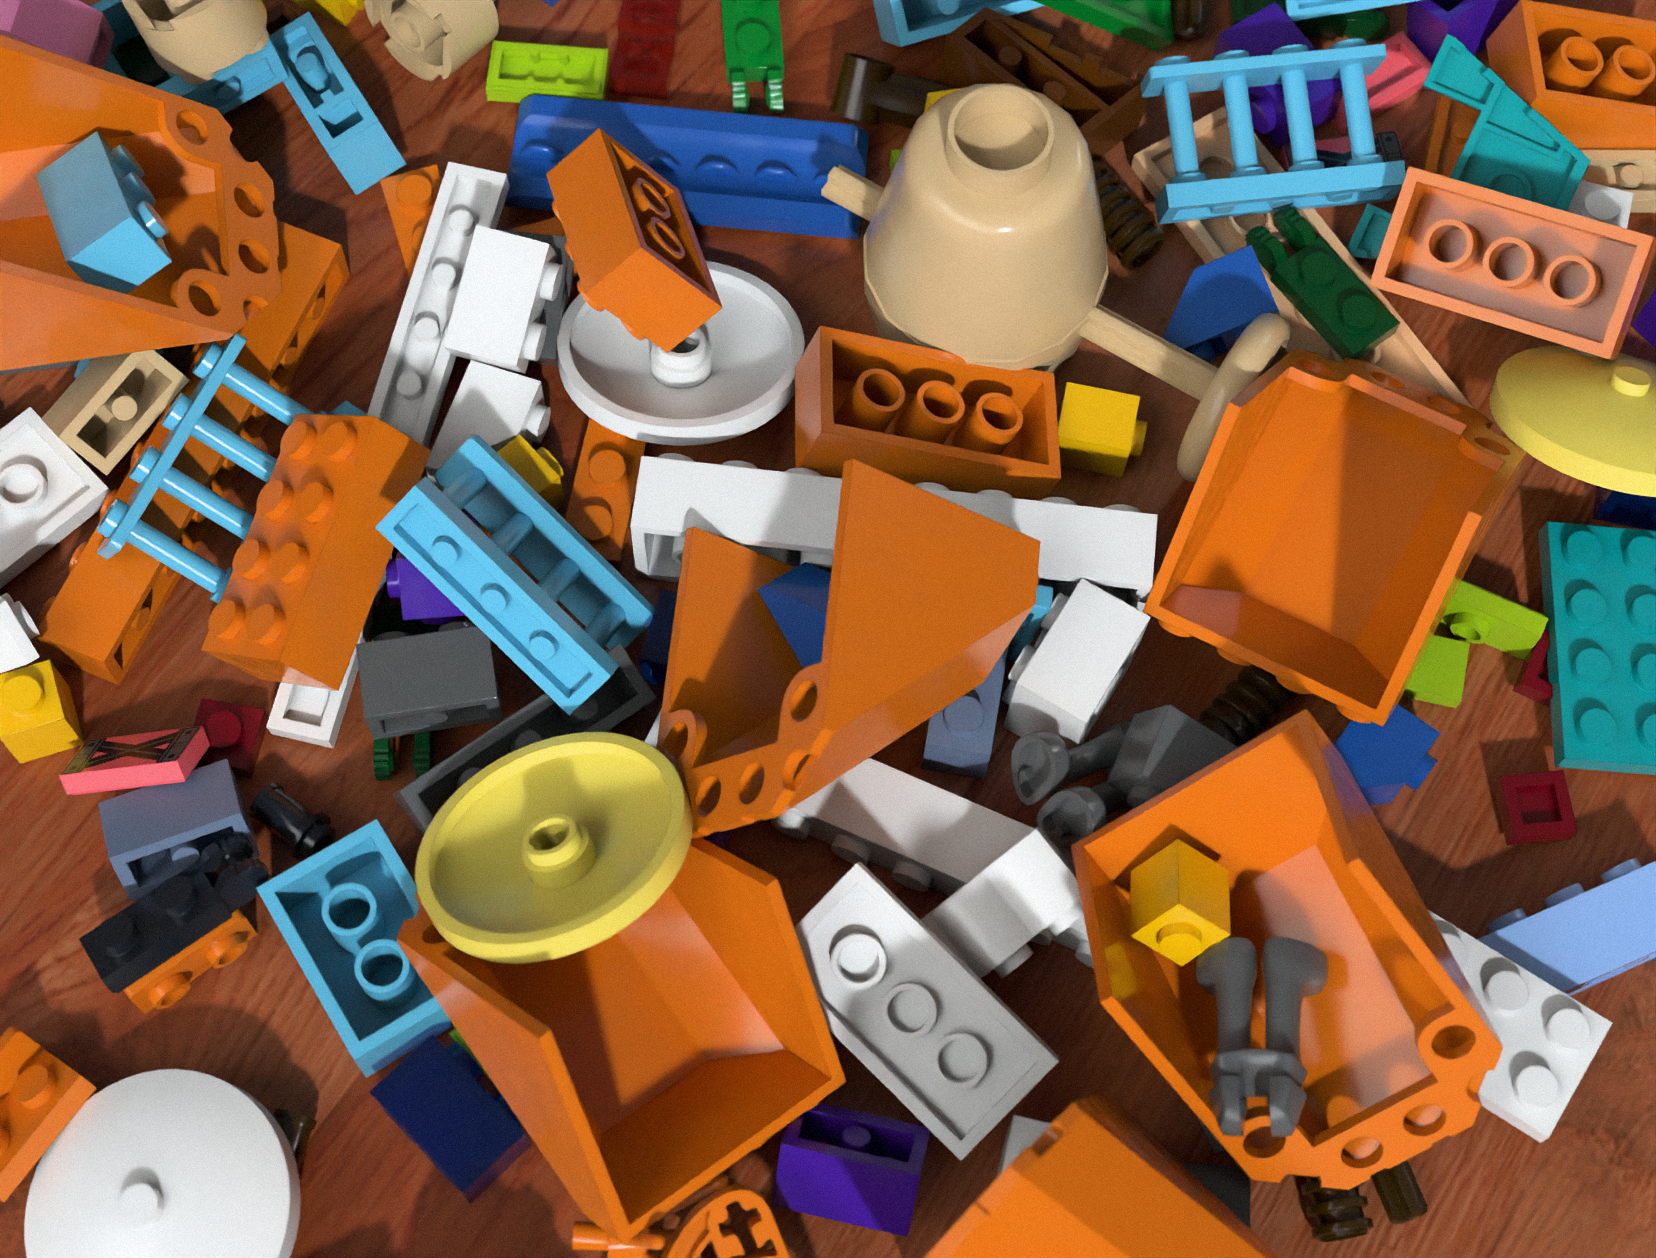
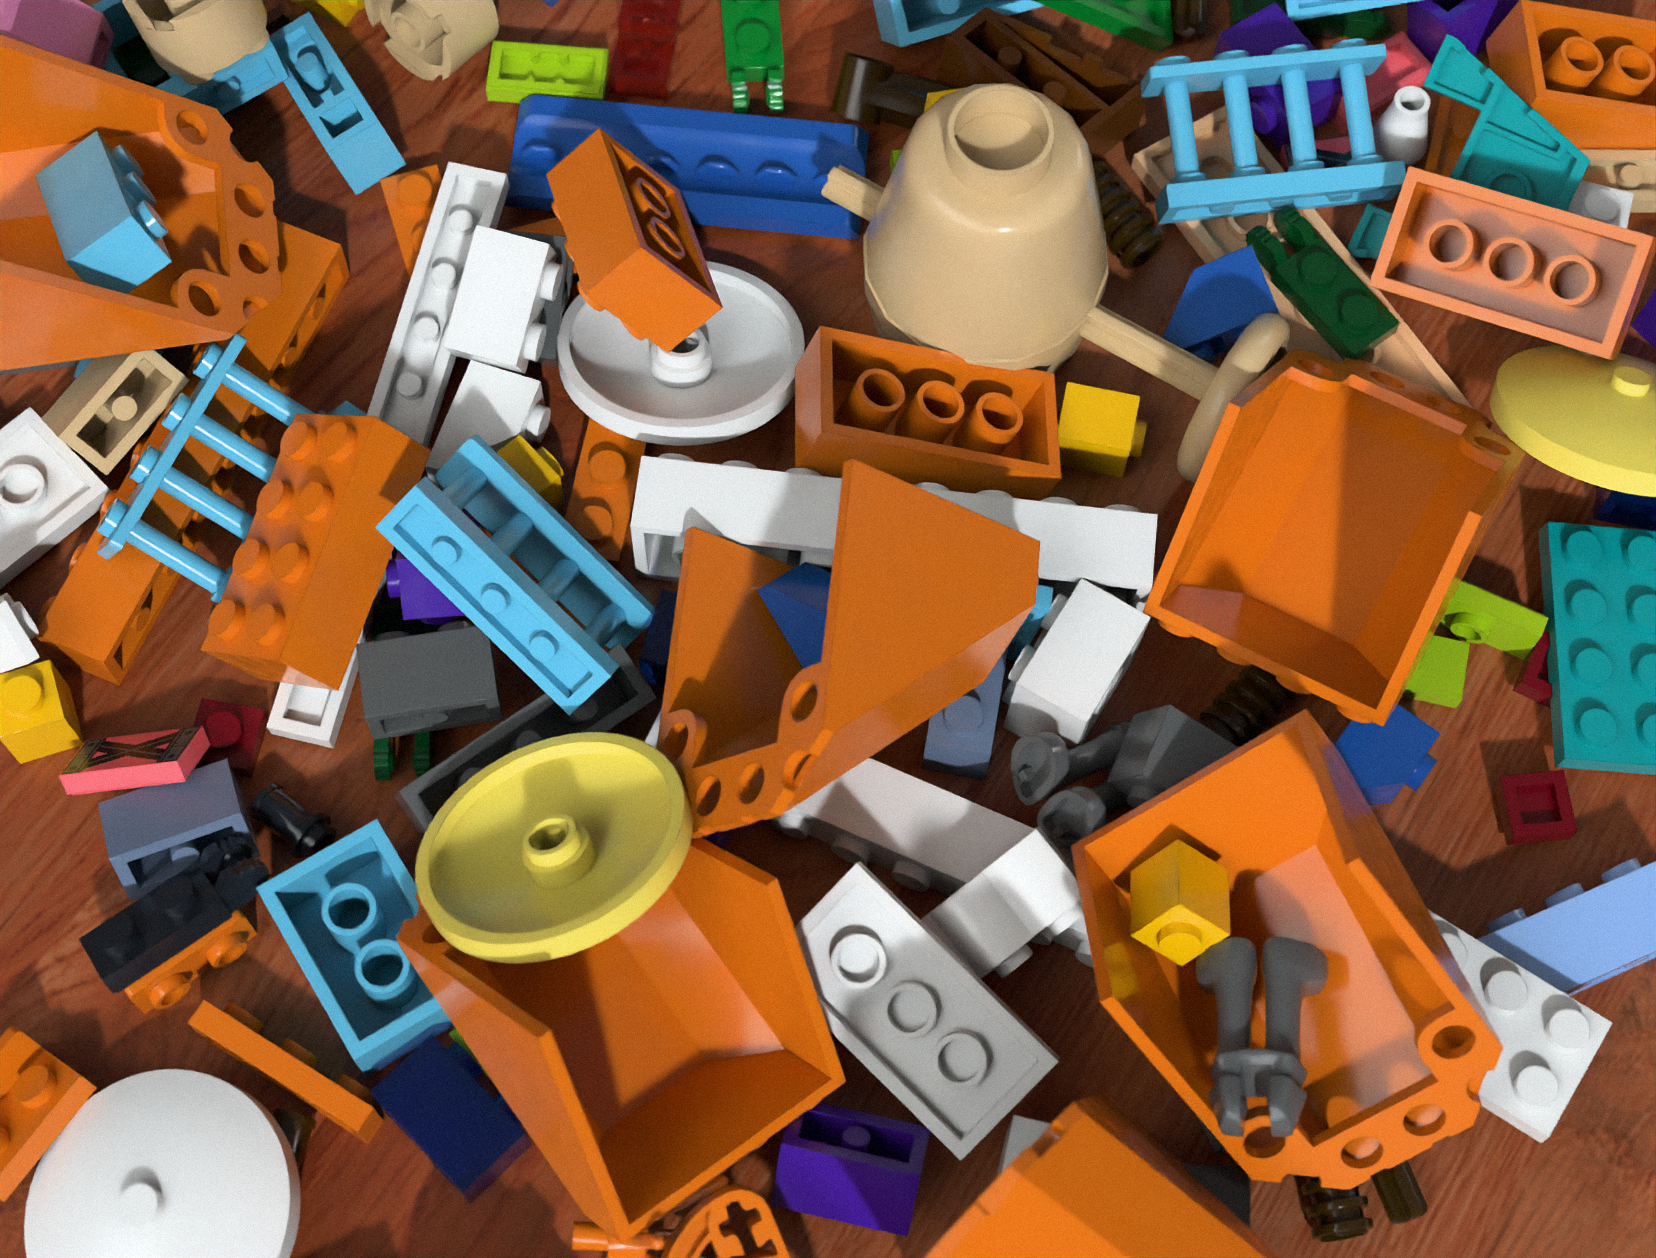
(288, 1068): none -> orange plate
(1403, 127): none -> white cone

